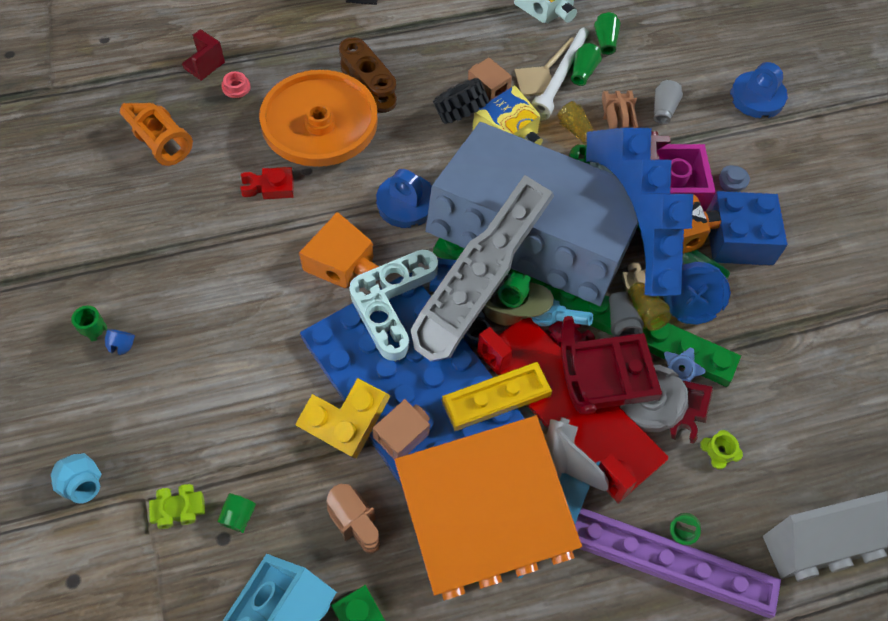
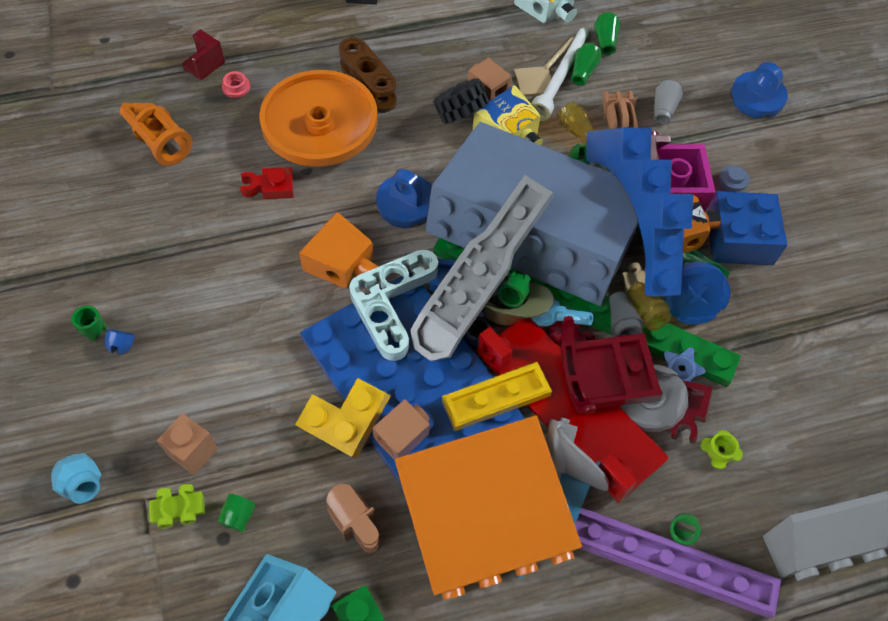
(187, 444): none -> nougat brick

